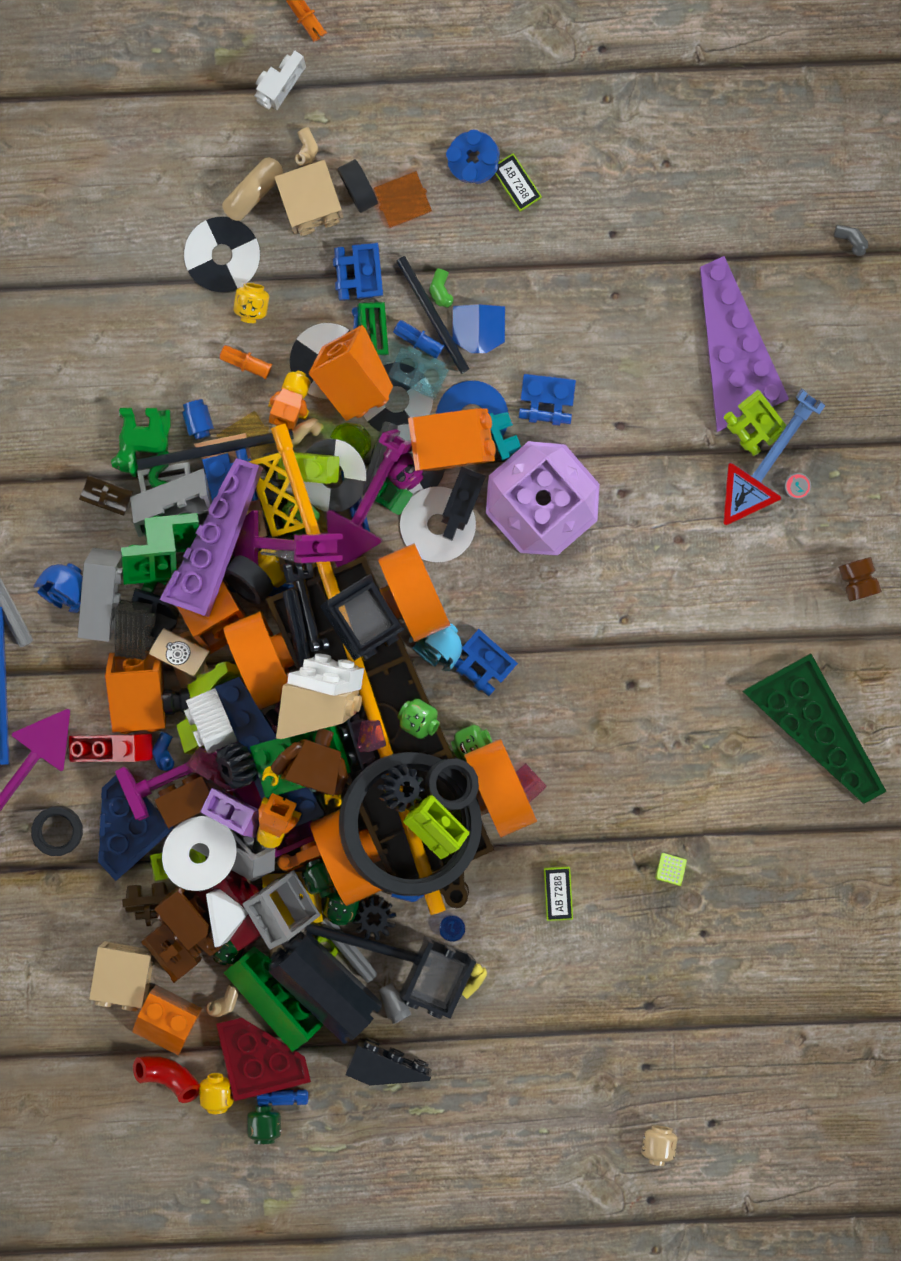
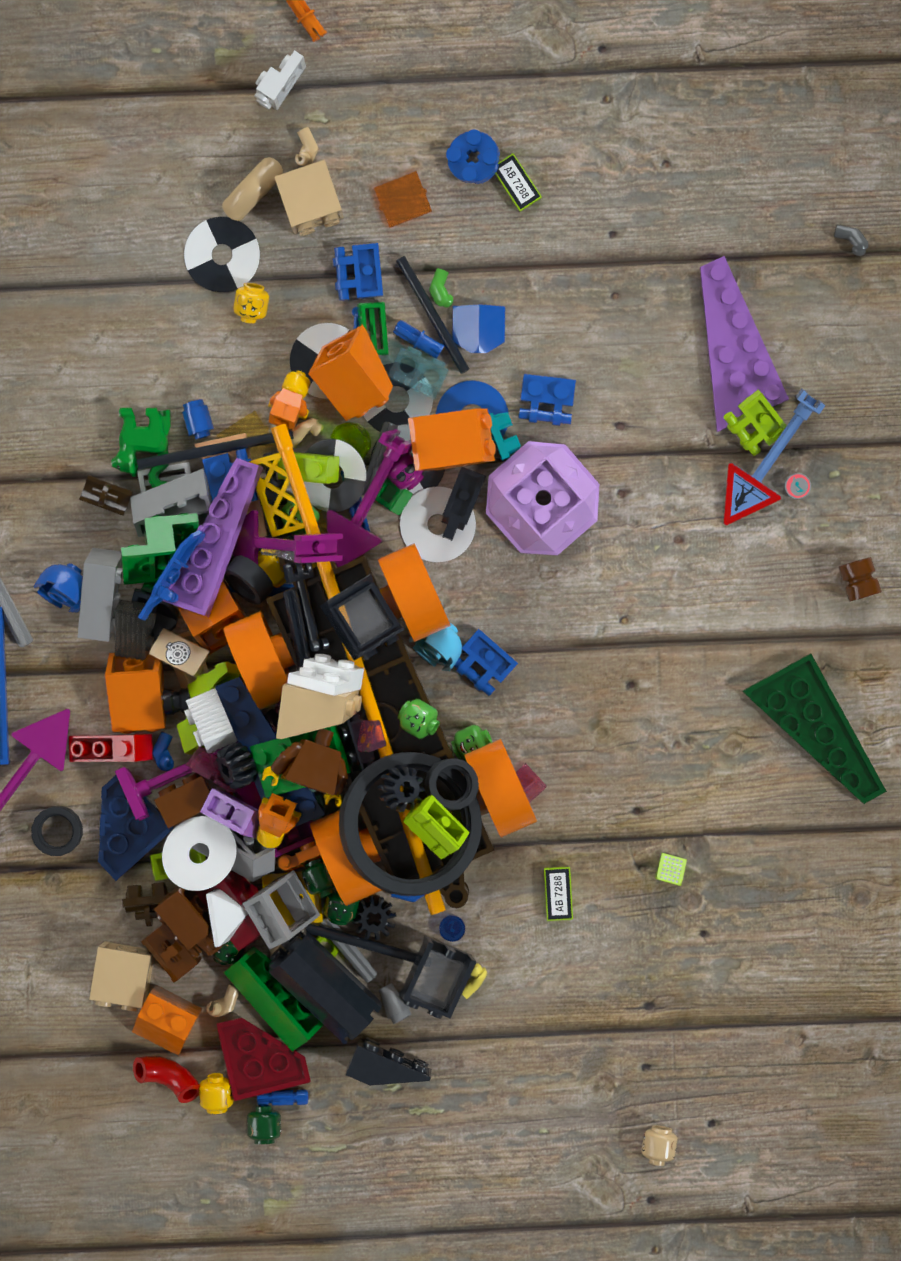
(171, 573): none -> blue piece
(245, 361): orange axle -> none
(357, 185): black tyre -> none

